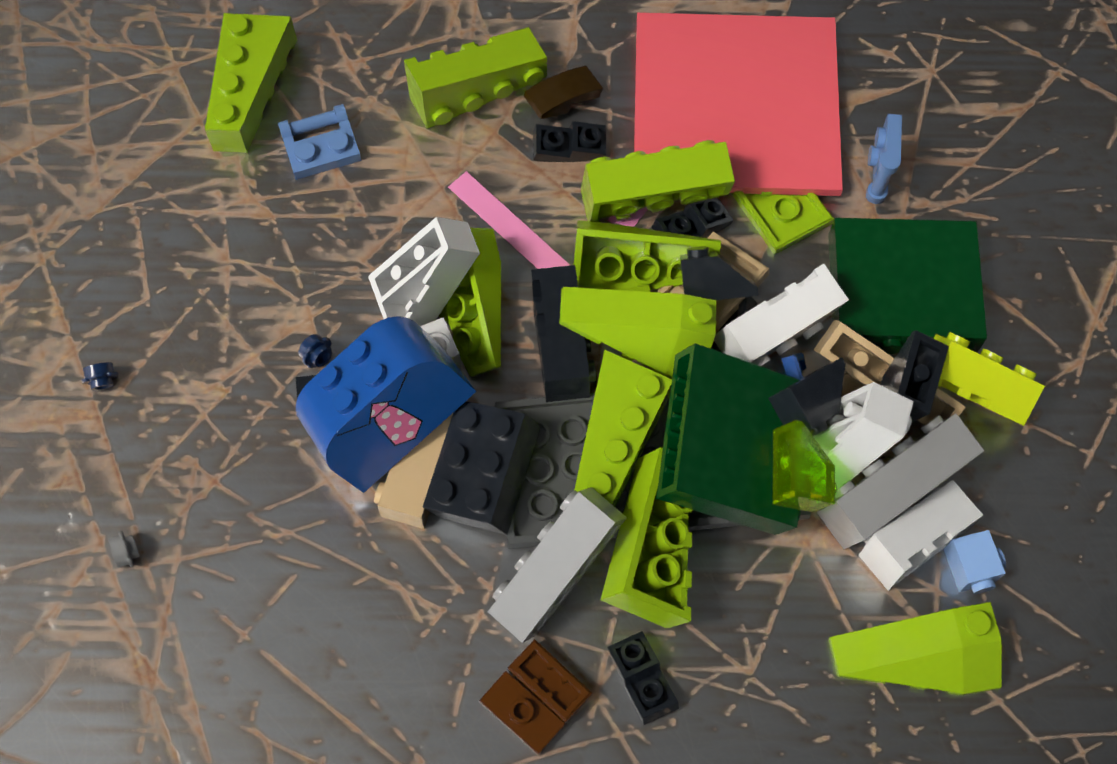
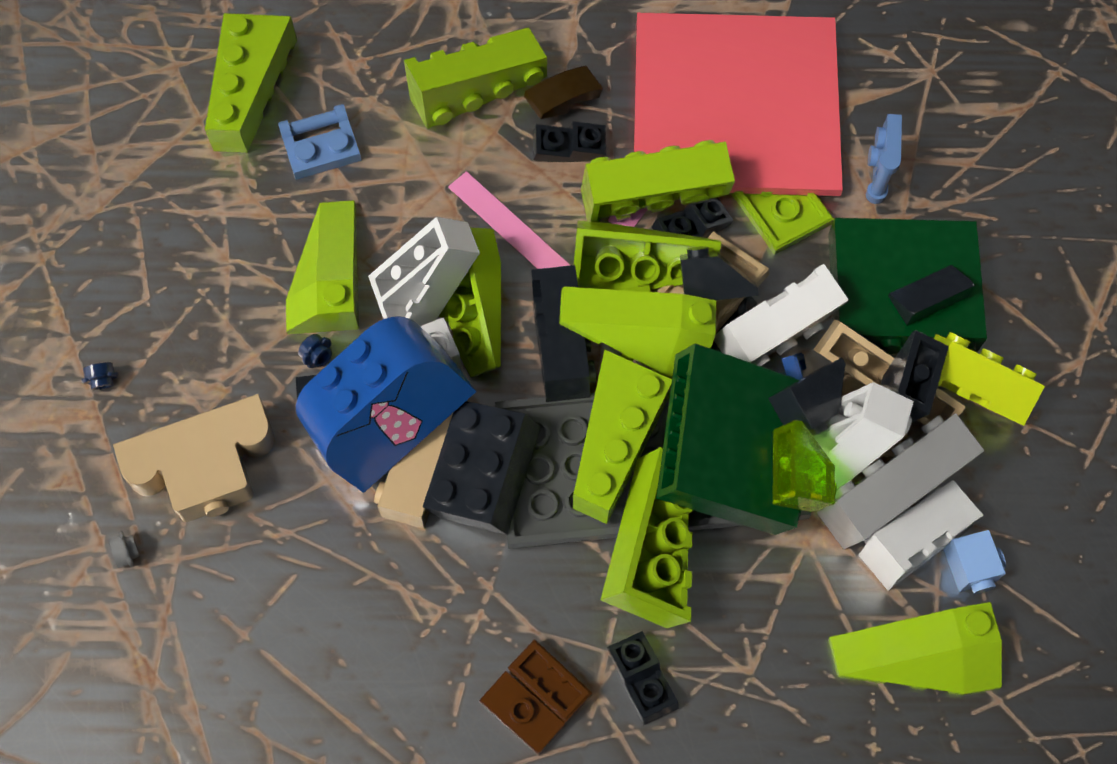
(199, 458): none -> tan brick
(326, 278): none -> lime wedge
(556, 563): light grey brick -> none
(931, 294): none -> black slope

